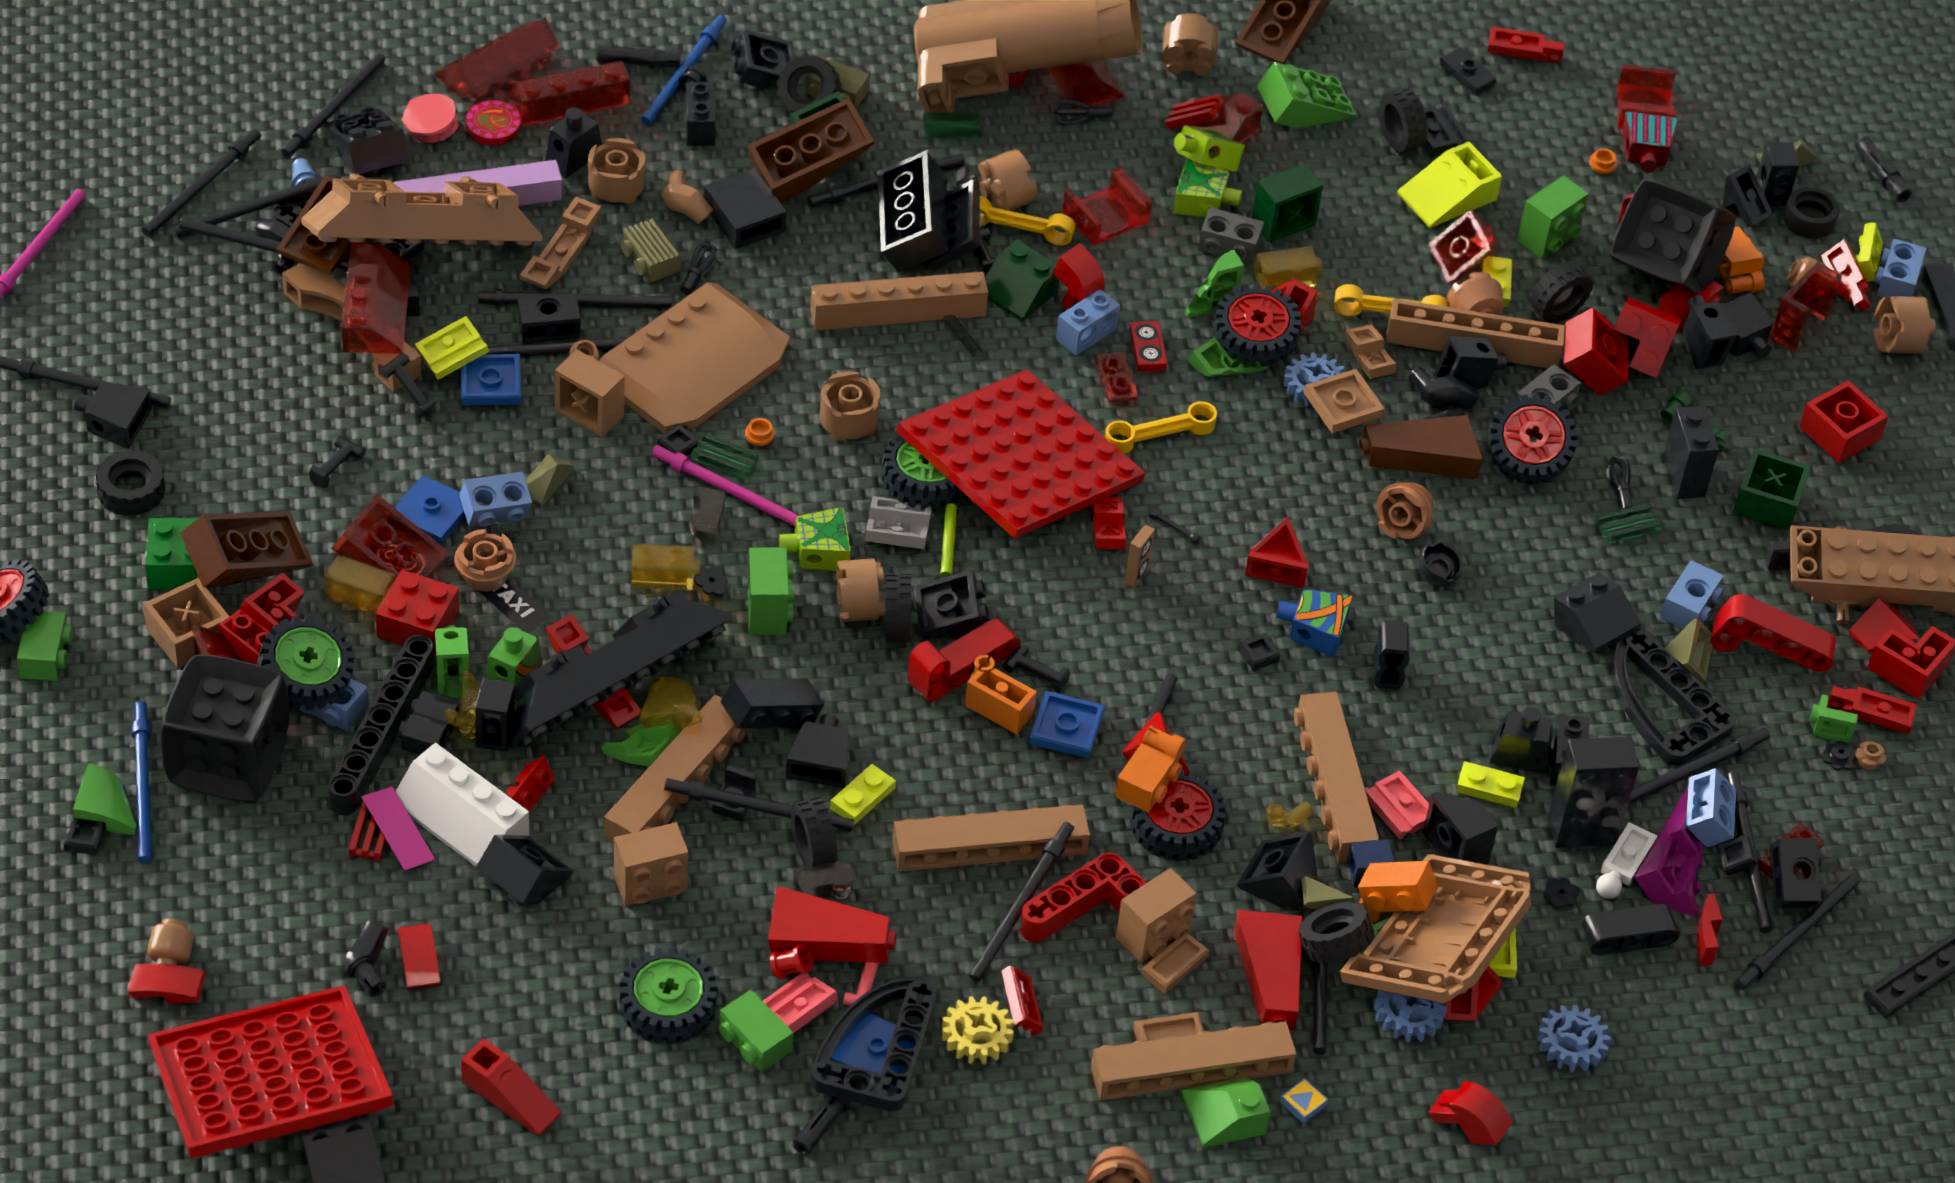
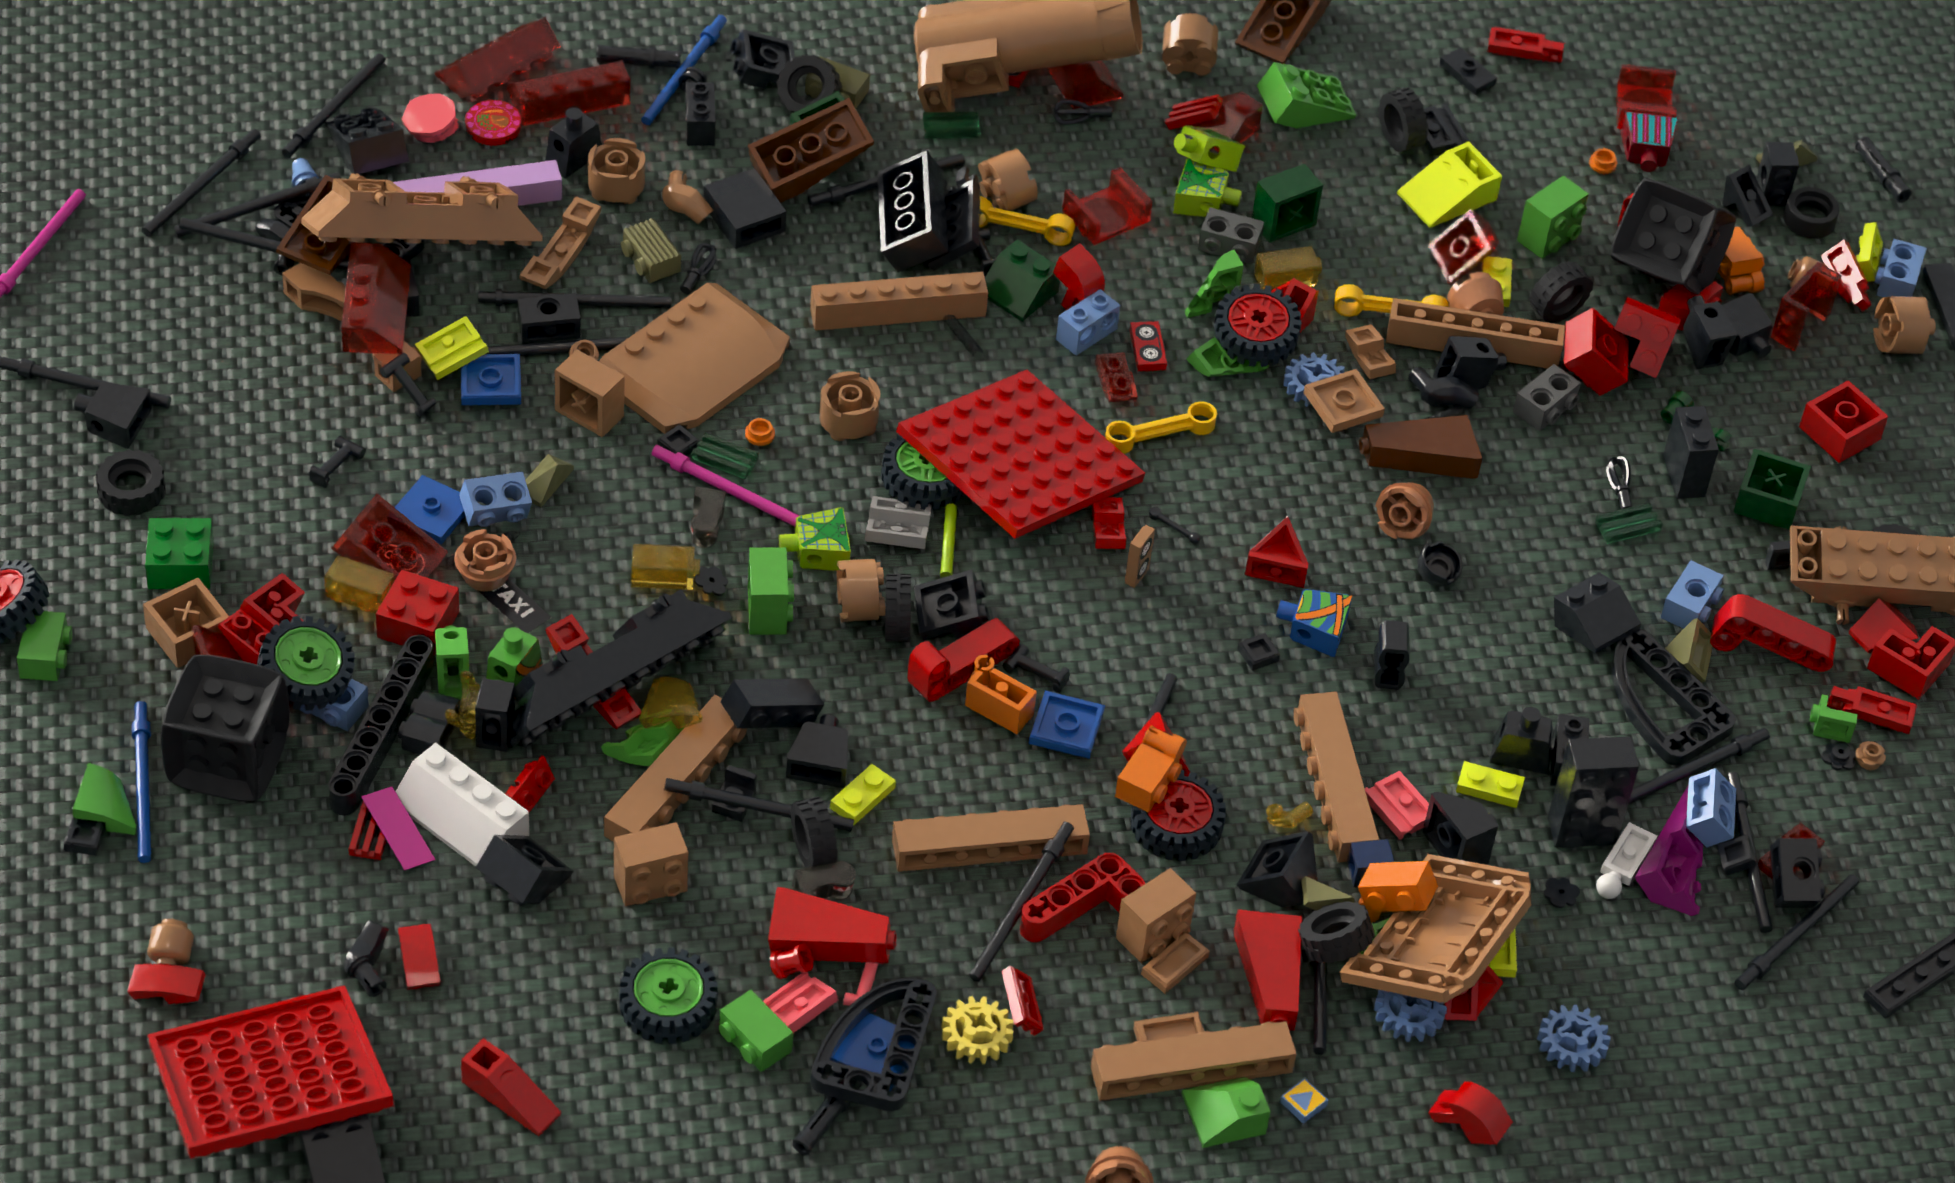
(244, 546): reddish brown slope -> none
(1526, 459): wheel -> none
(1630, 929): black beam -> none
(1707, 931): red slope -> none

